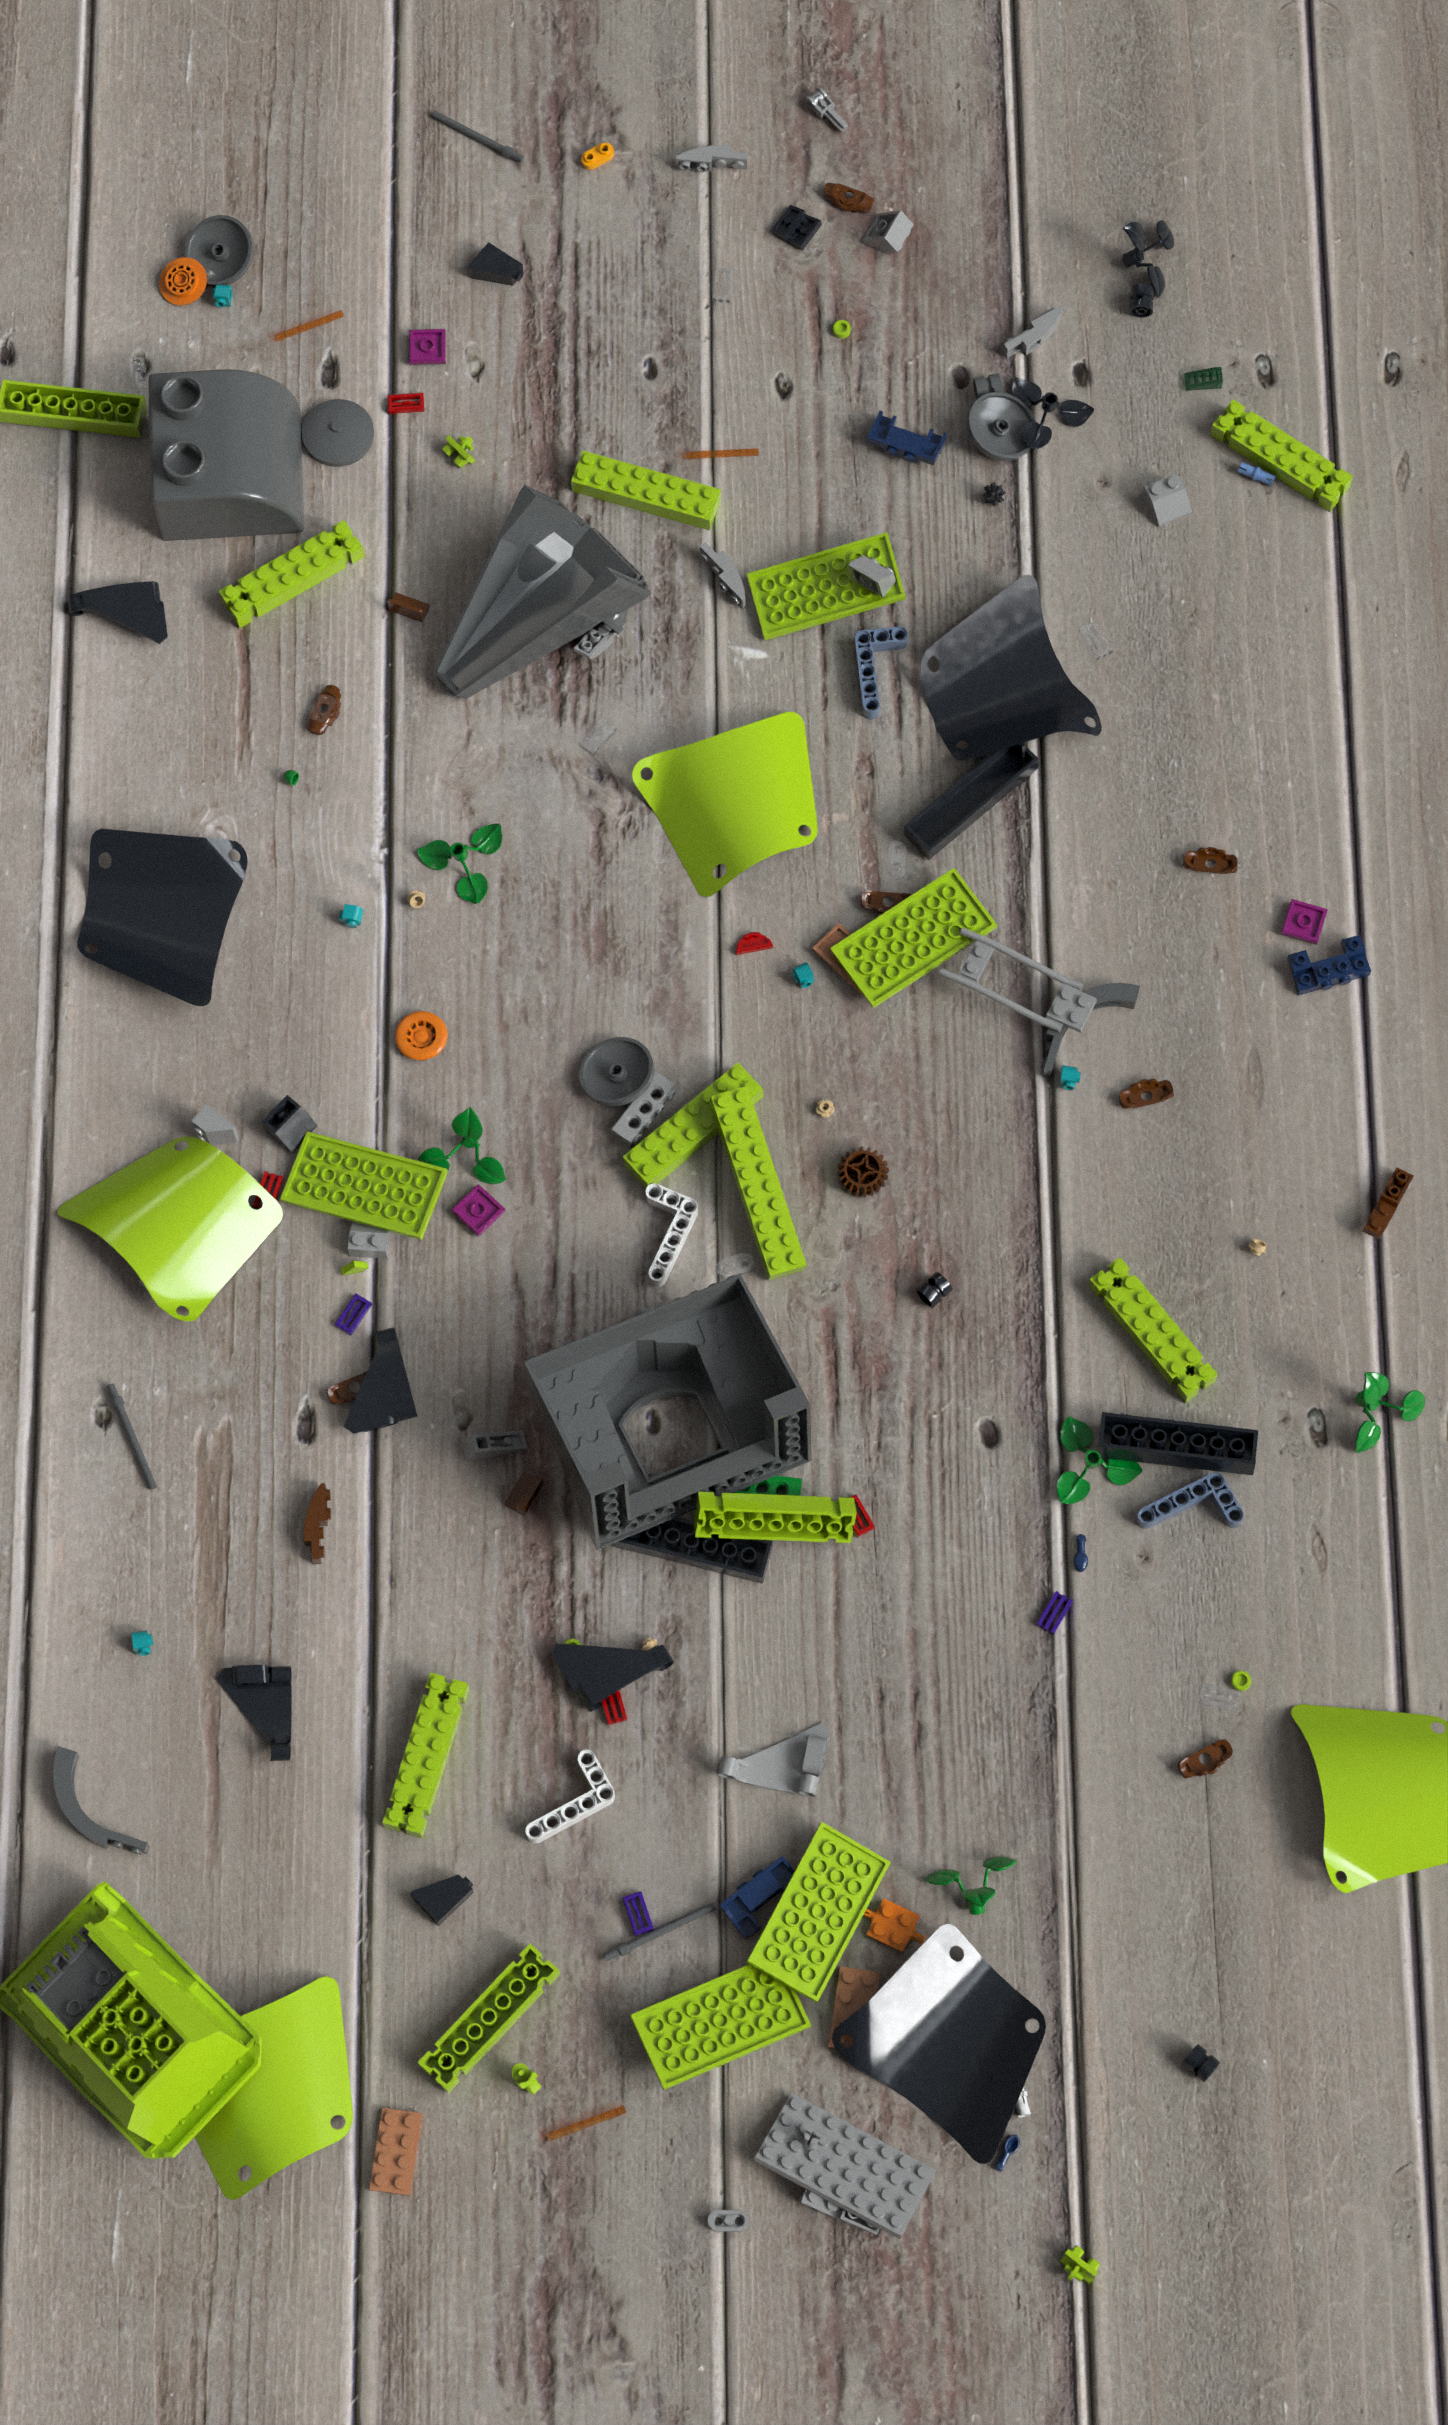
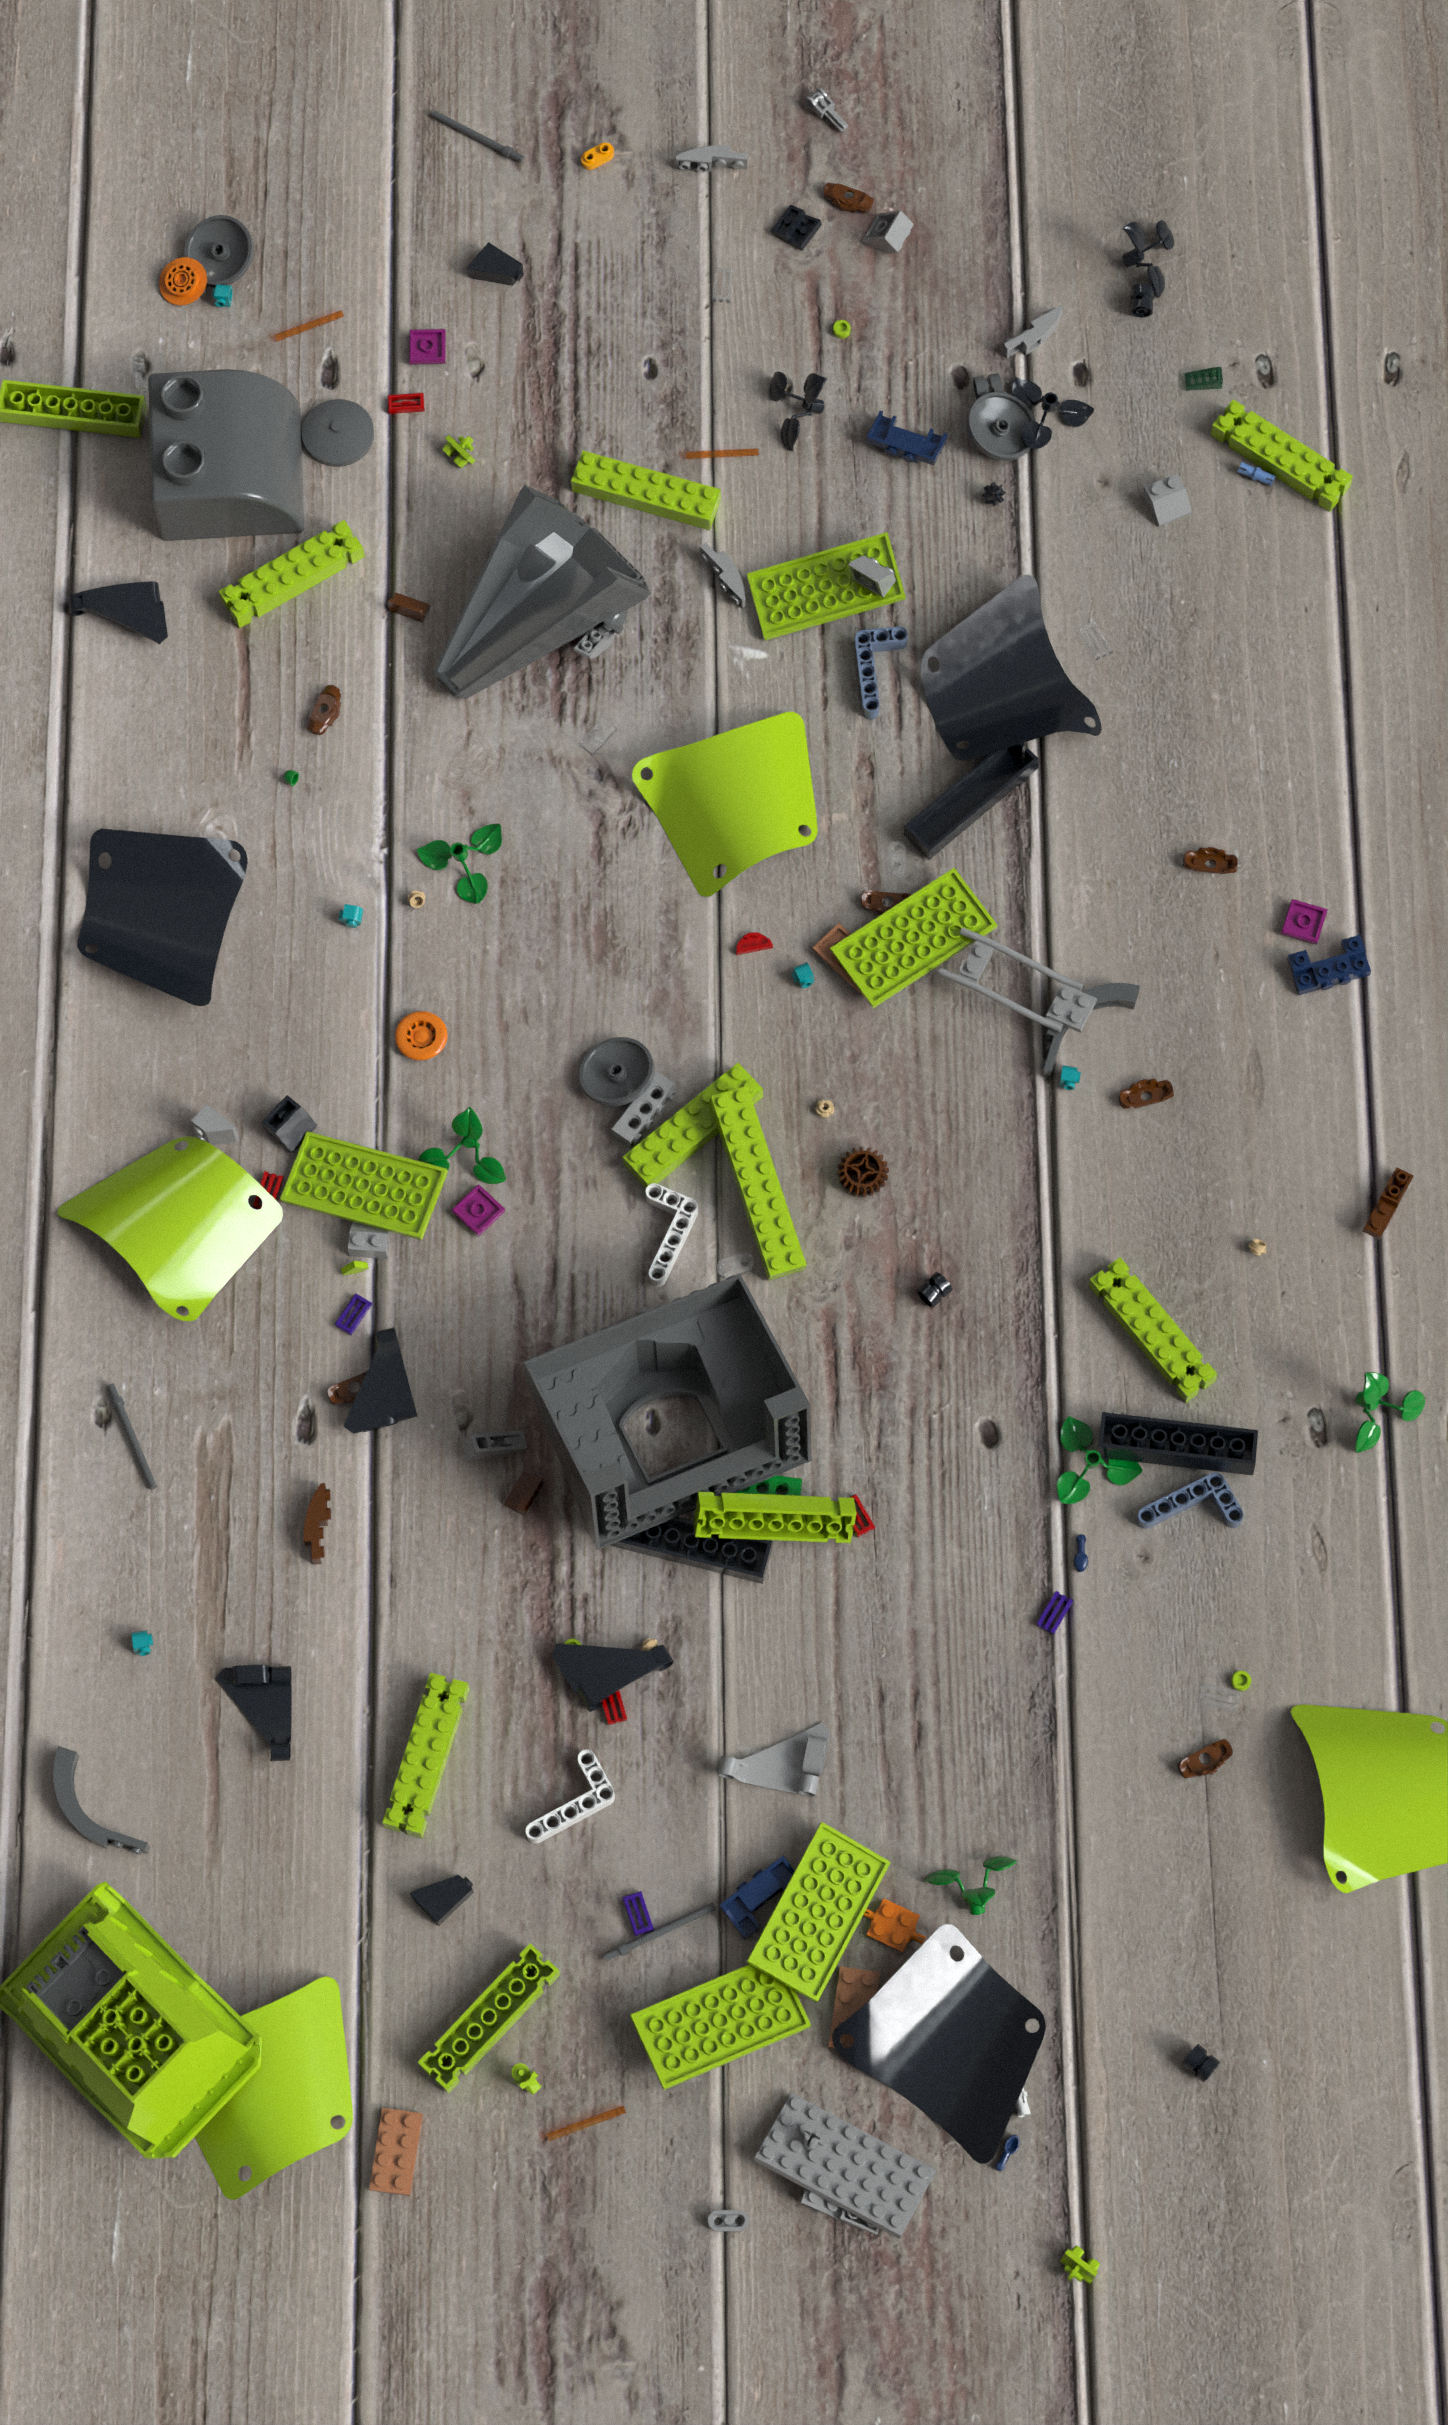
(812, 388): none -> black plant

